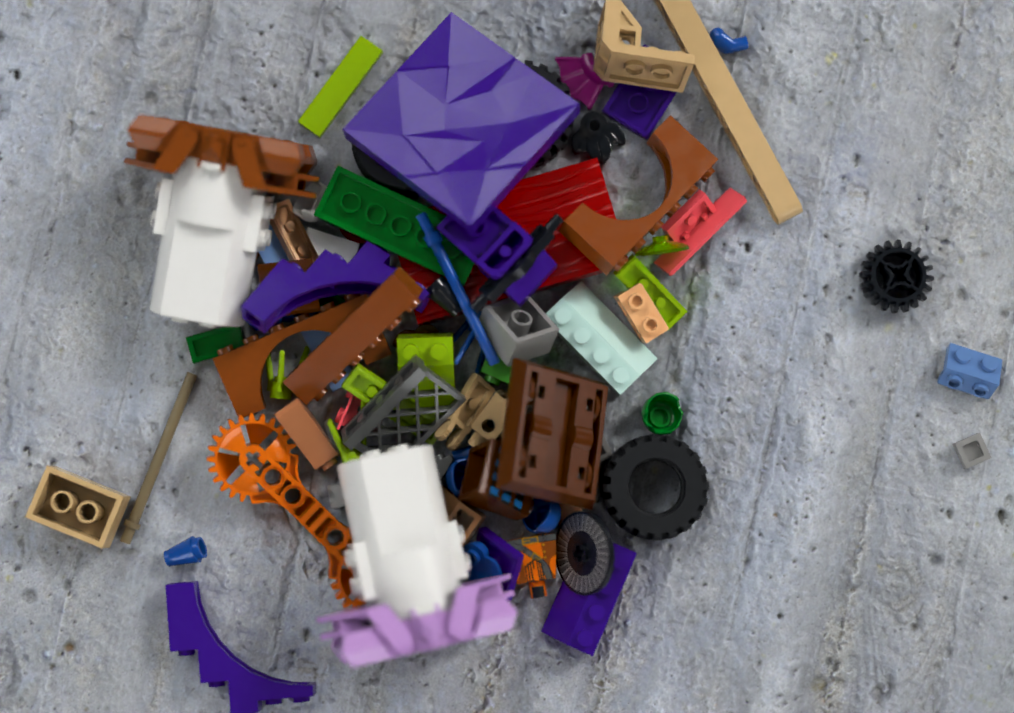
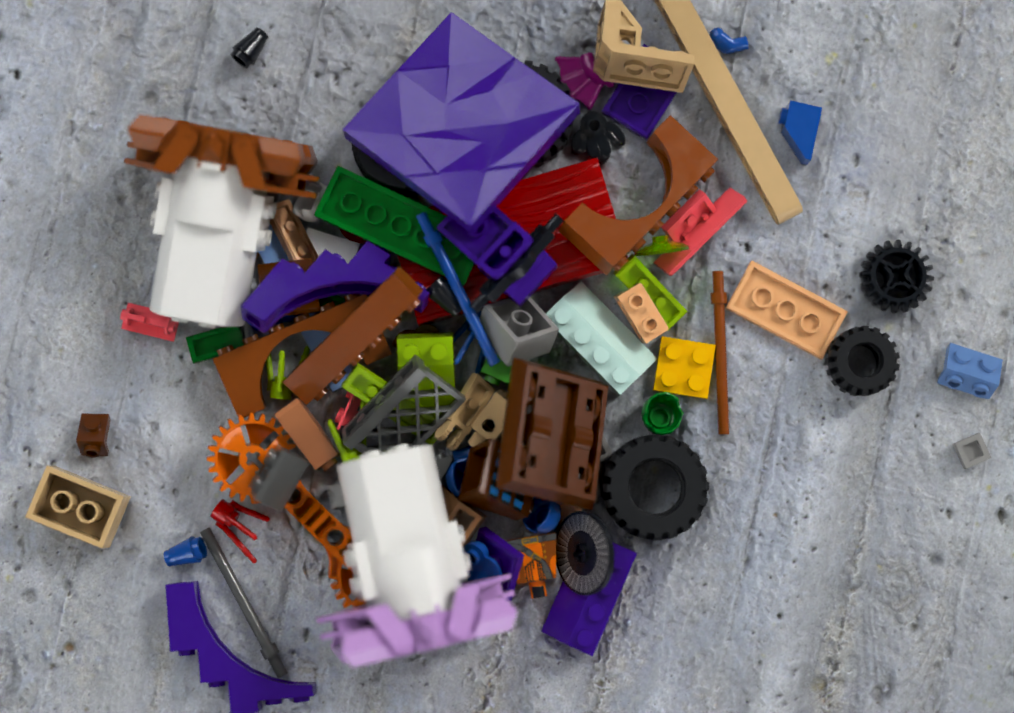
(93, 435): none -> reddish brown bracket
(132, 524): dark tan bar -> none
(143, 321): none -> coral hinge
(227, 515): none -> red plant
(249, 48): none -> black cone
(269, 650): none -> dark grey bar
(278, 477): none -> dark grey slope
(340, 87): lime tile -> none
(684, 367): none -> yellow plate
(719, 299): none -> dark orange bar
(786, 310): none -> light nougat tile
(800, 128): none -> blue slope
(881, 348): none -> black tyre

